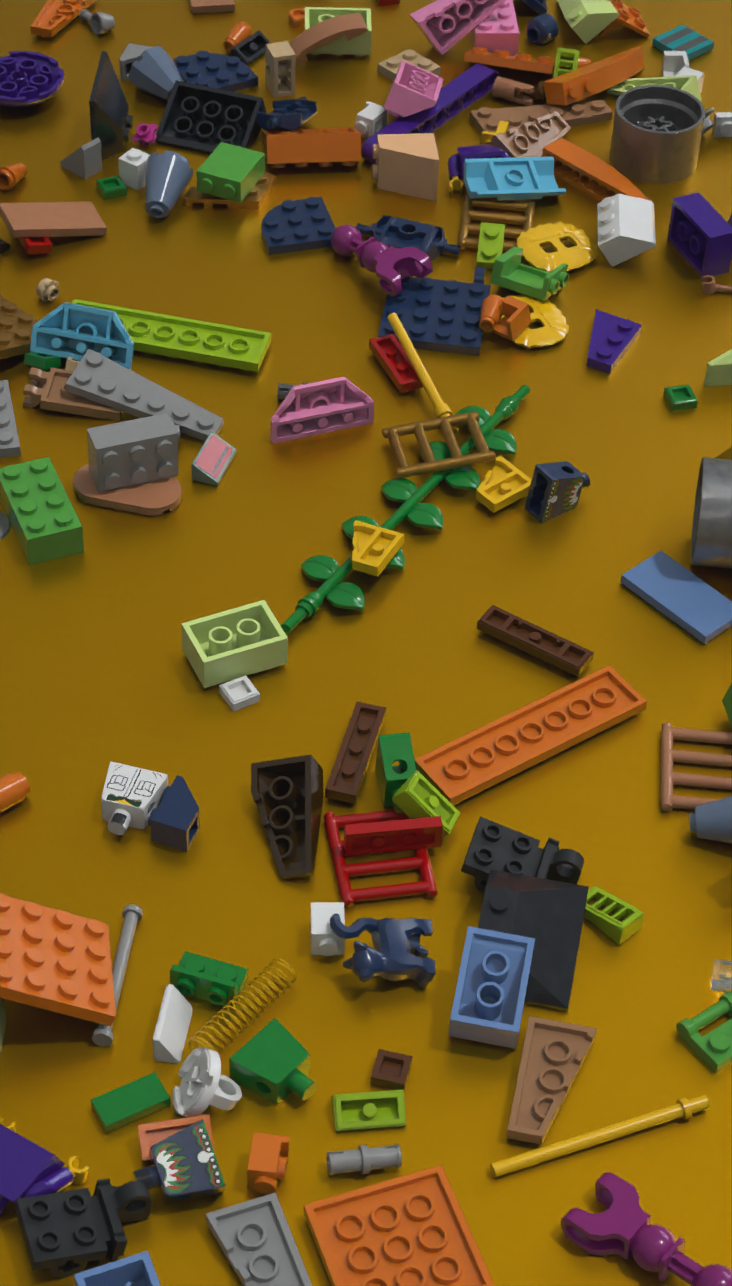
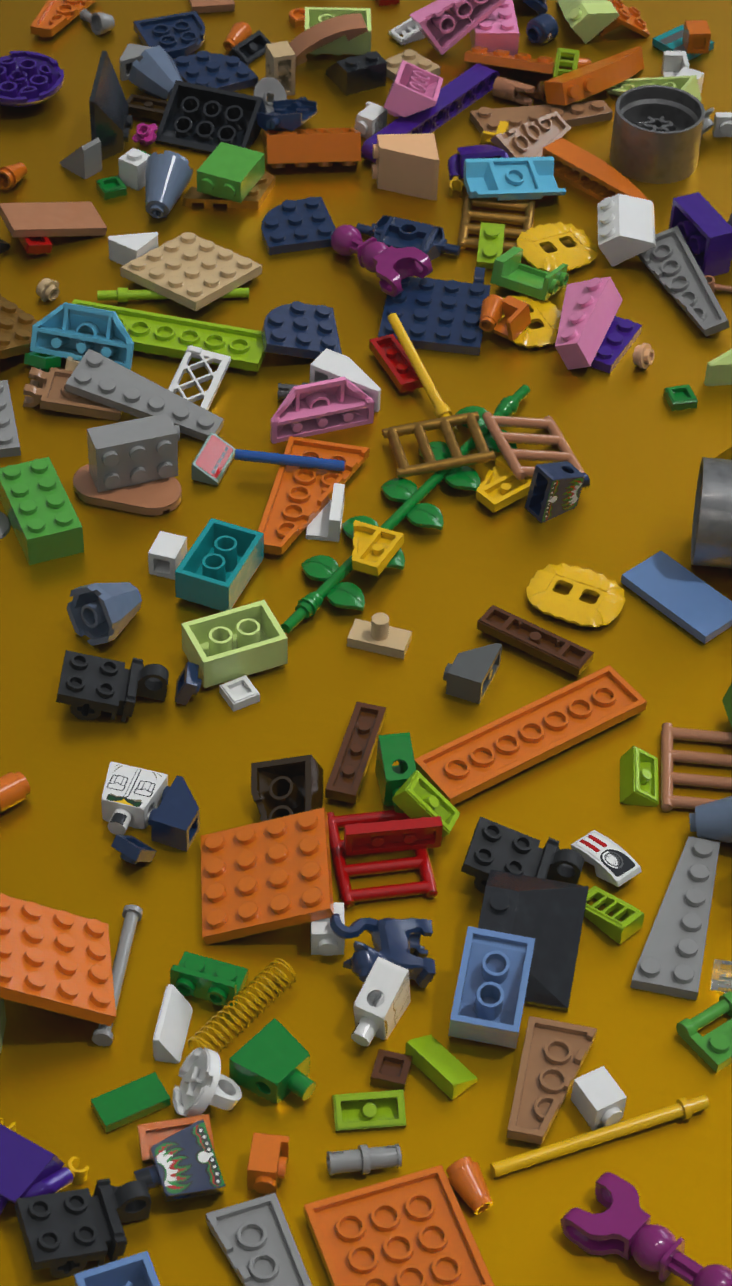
(103, 610): none -> sand blue cone
(105, 685): none -> black plate
(124, 294): none -> lime bar
(131, 246): none -> white slope
(133, 850): none -> dark blue plate
(146, 107): none -> dark brown plate
(166, 554): none -> white brick
(175, 33): none -> dark blue plate
(187, 683): none -> plate
(191, 270): none -> tan plate
(206, 358): none -> white window
(219, 565): none -> teal brick
(266, 876): none -> orange plate
(272, 89): none -> light grey piece
(289, 460): none -> blue bar
(300, 330): none -> dark blue plate
(303, 491): none -> orange wing
(328, 522): none -> white panel
(335, 365): none -> white slope
(359, 73): none -> black slope
(379, 636): none -> tan tile
(381, 1002): none -> white torso
(407, 26): none -> white slope
(440, 1065): none -> lime slope
(469, 1183): none -> orange cone
(473, 672): none -> dark grey slope
(513, 455): none -> nougat bar
(569, 606): none -> yellow piece
(585, 320): none -> bright pink wedge
(598, 1098): none -> white brick
(608, 858): none -> slope
(639, 778): none -> lime slope
(643, 355): none -> light nougat plate
(678, 937): none -> light grey wing
(683, 279): none -> light grey wing
(696, 36): none -> orange panel

